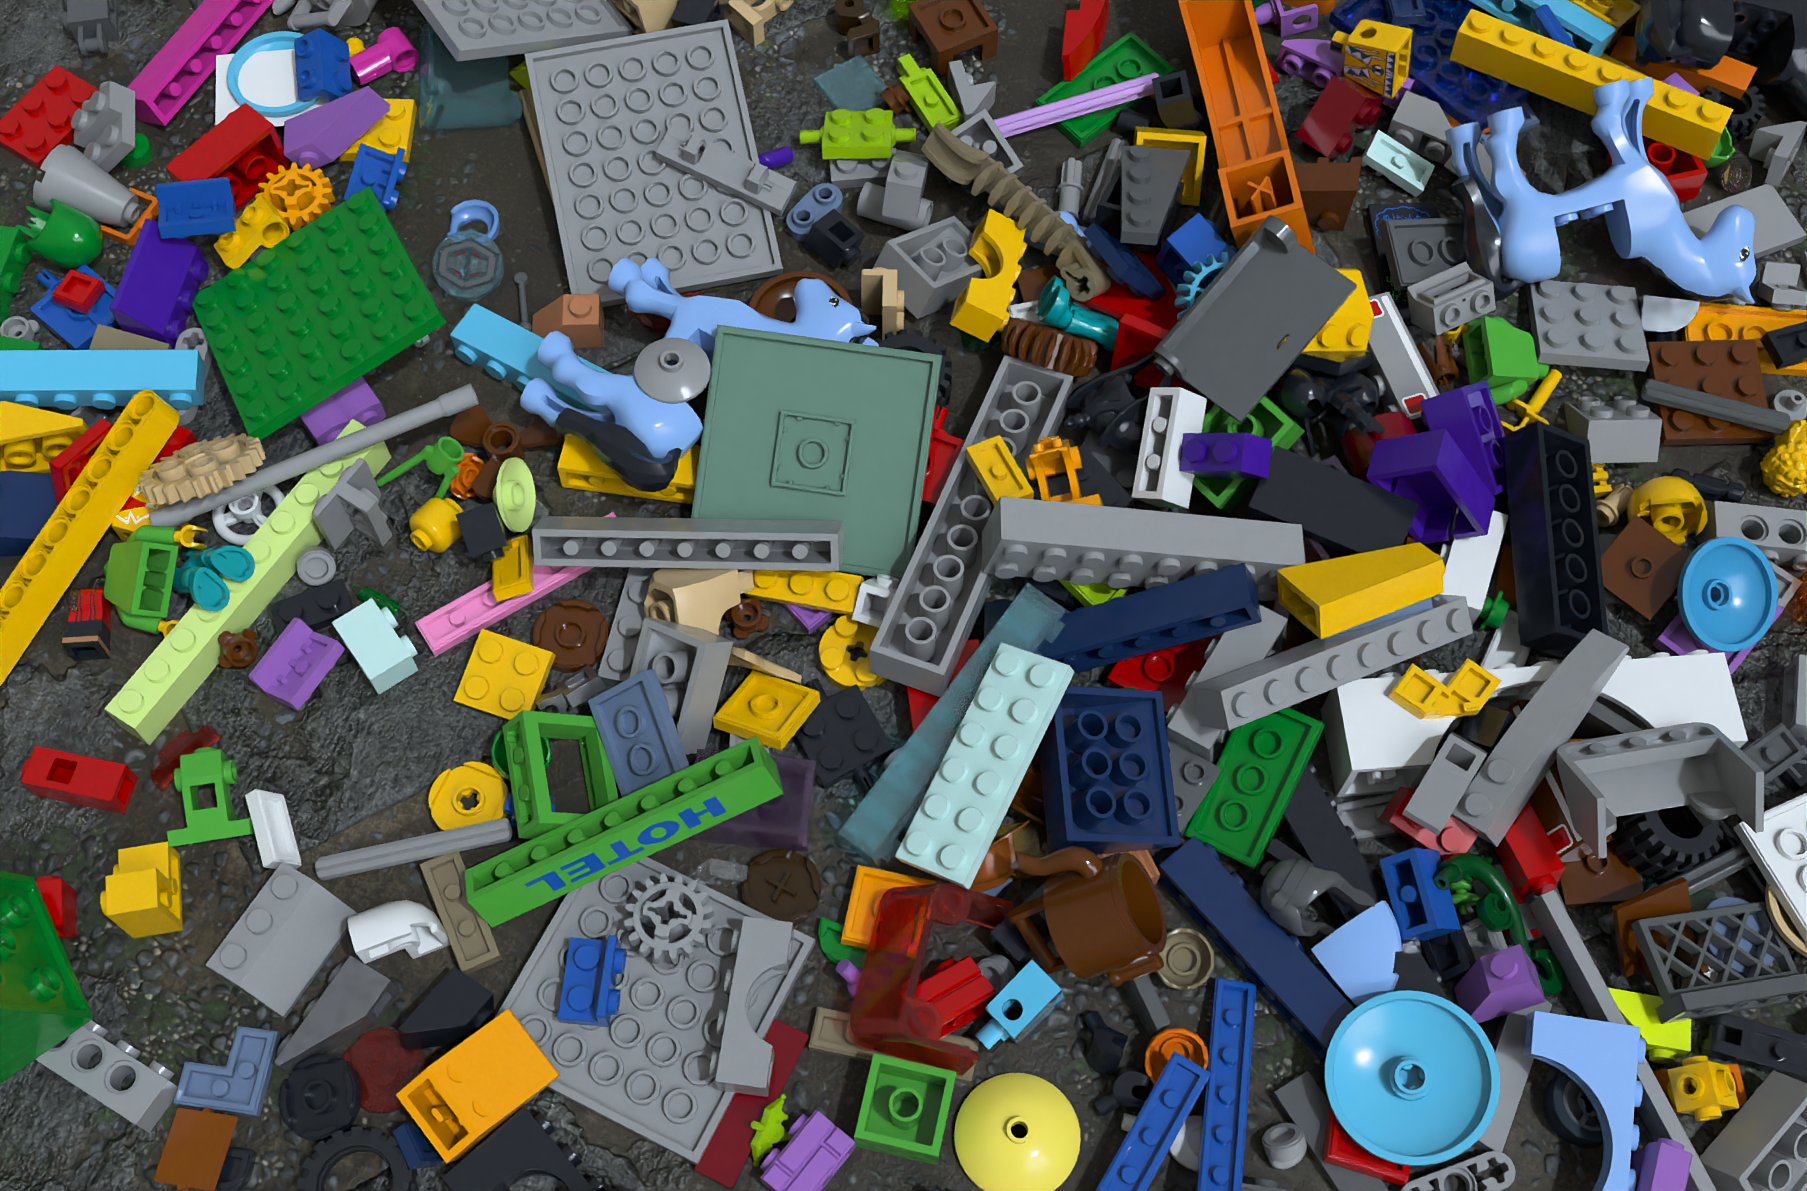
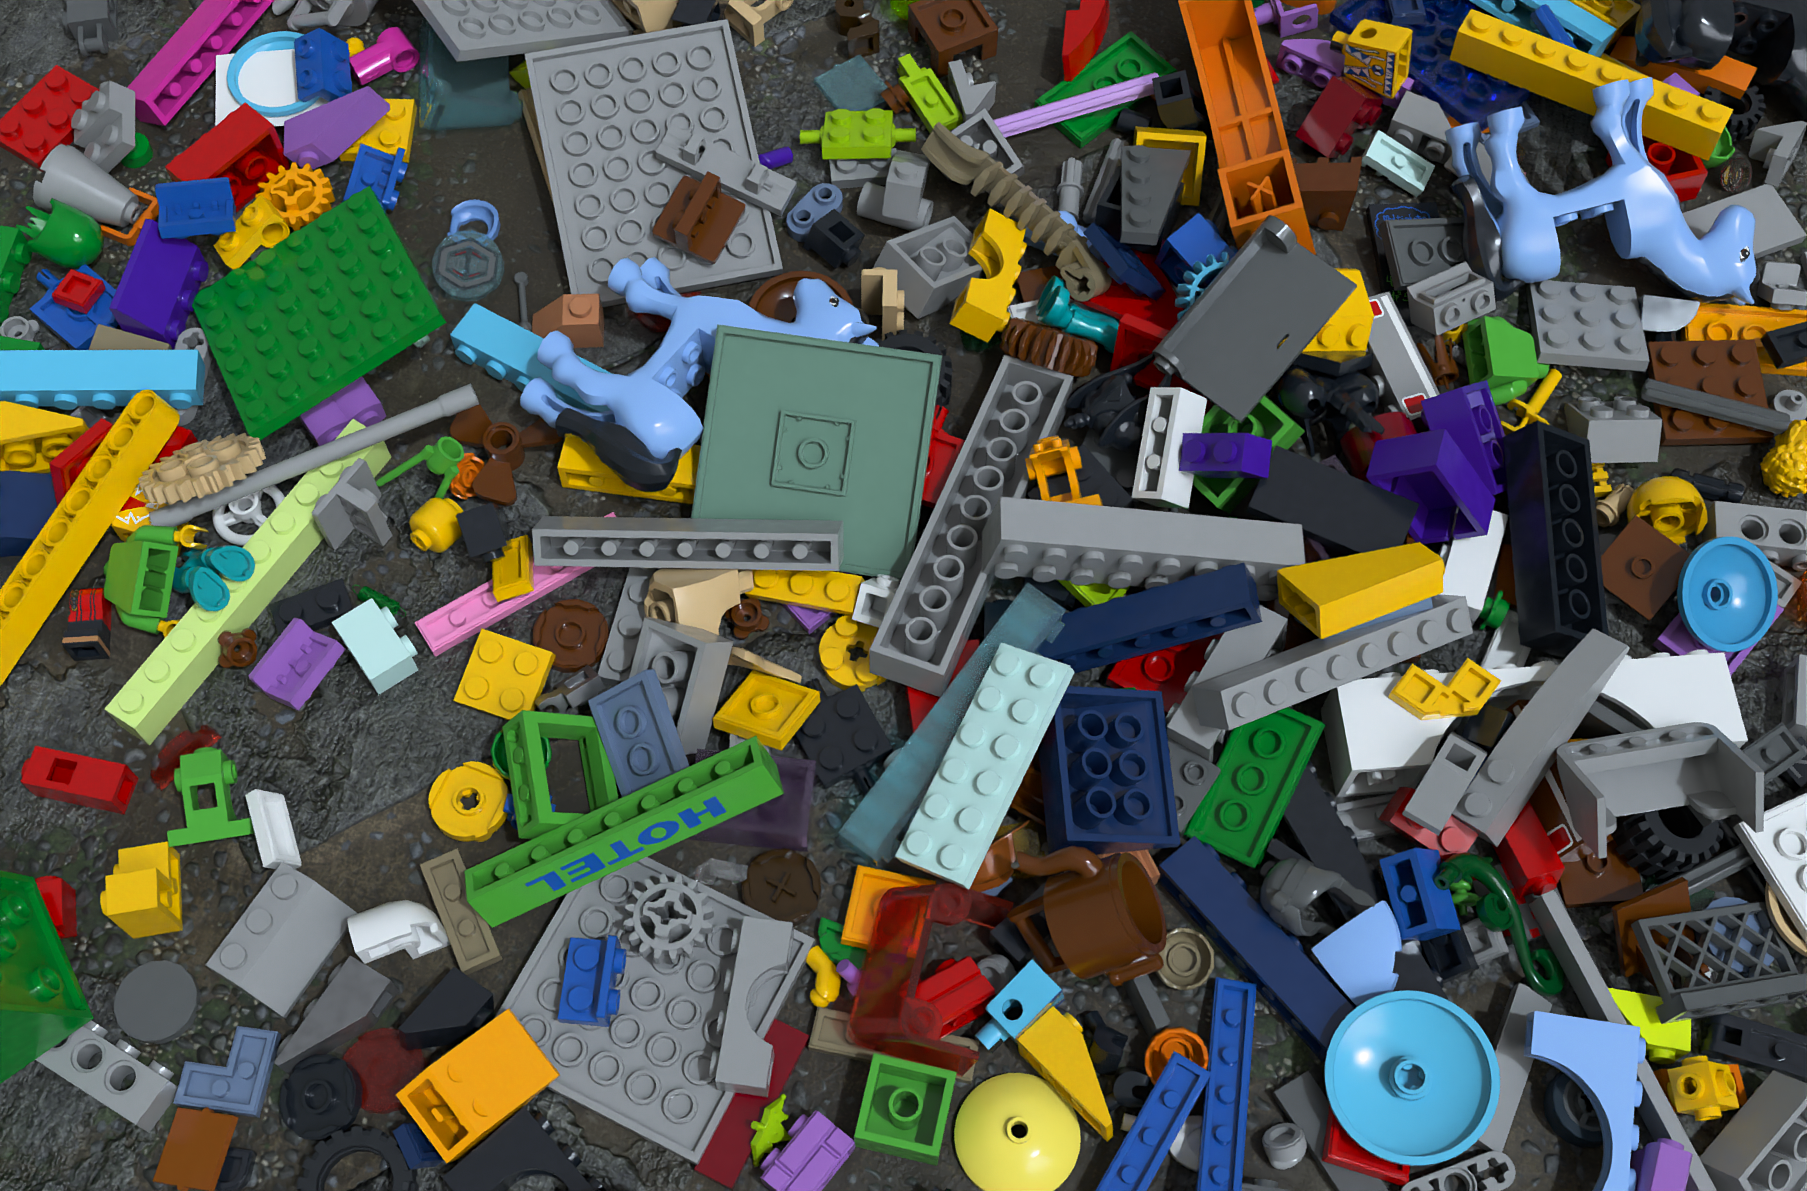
(157, 1002): none -> dark grey tile
(315, 565): light grey tile -> none
(413, 849): light grey axle -> none
(515, 494): yellowish green dish -> none
(672, 382): light grey dish -> none
(699, 218): none -> reddish brown bracket
(827, 979): none -> yellow arm
(998, 470): yellow plate -> none
(1061, 1057): none -> yellow slope
(1499, 985): medium lavender slope -> none

